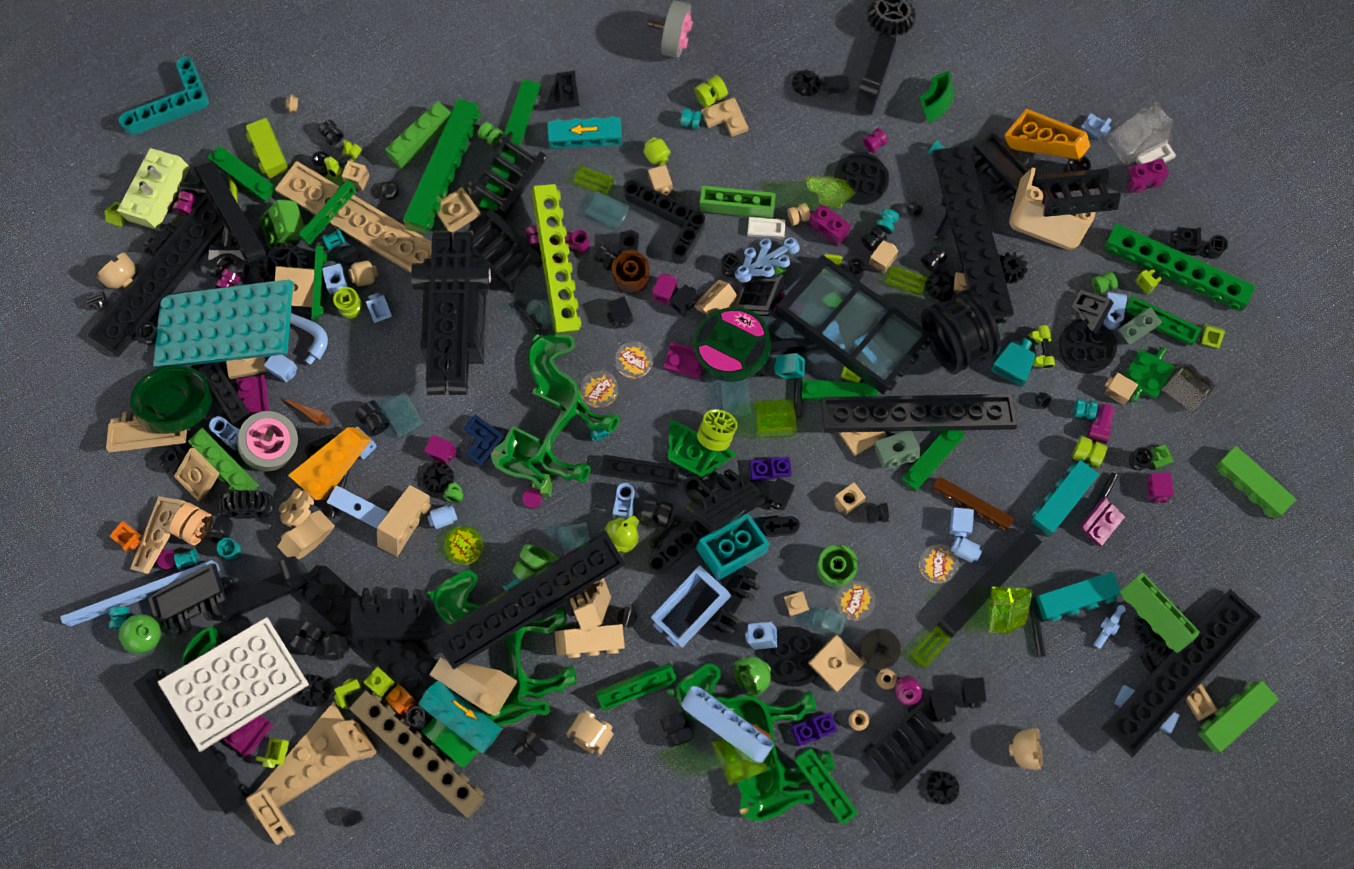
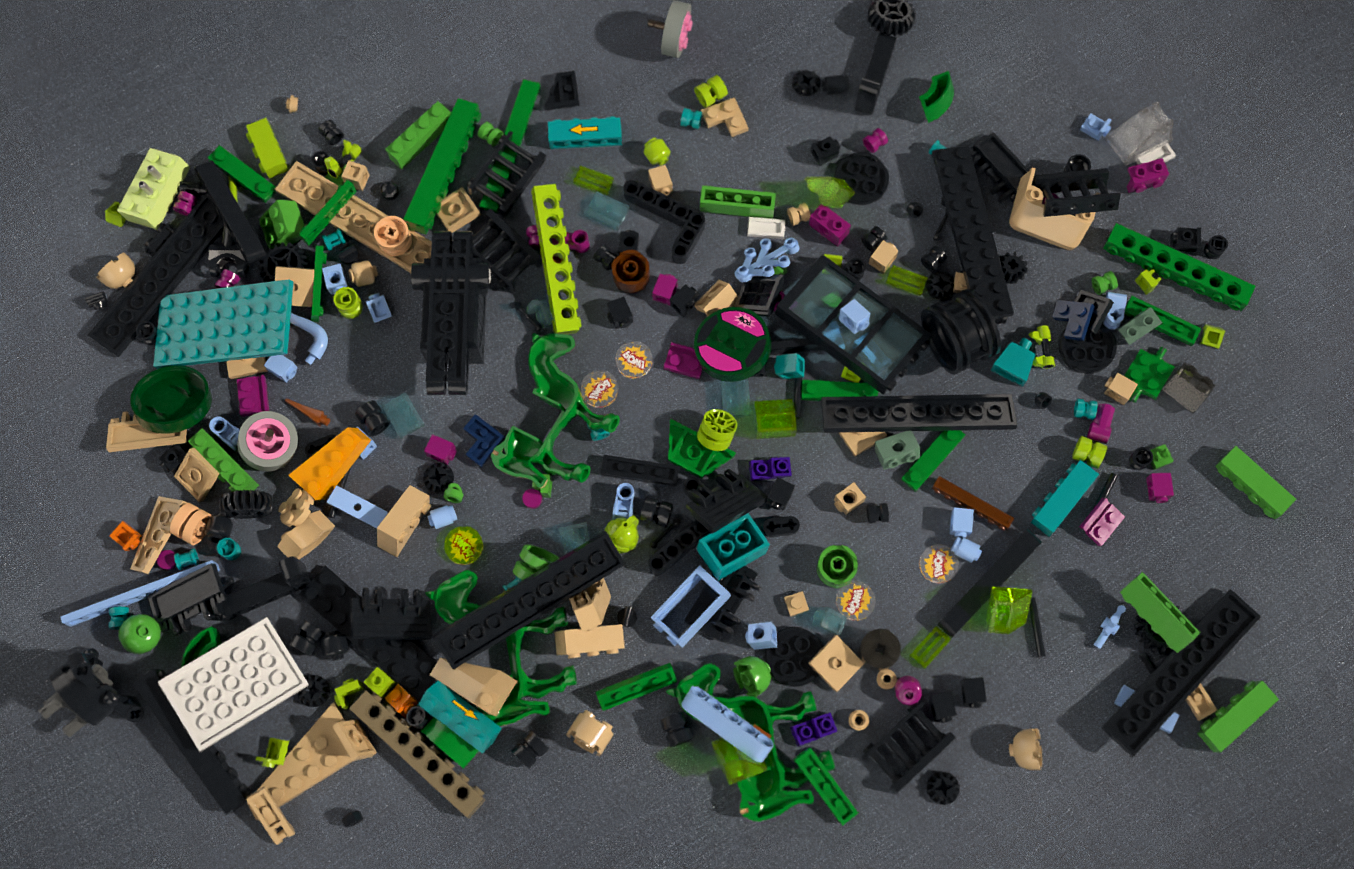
(88, 693): none -> black piece
(170, 103): teal beam -> none
(225, 393): black plate -> none
(249, 736): magenta plate -> none
(393, 236): none -> light nougat wheel
(727, 267): black wheel -> none
(822, 154): none -> black brick
(854, 316): none -> light blue brick
(887, 220): teal wheel -> none
(1046, 136): light orange wedge -> none
(1078, 317): none -> dark blue plate
(1078, 596): teal brick -> none

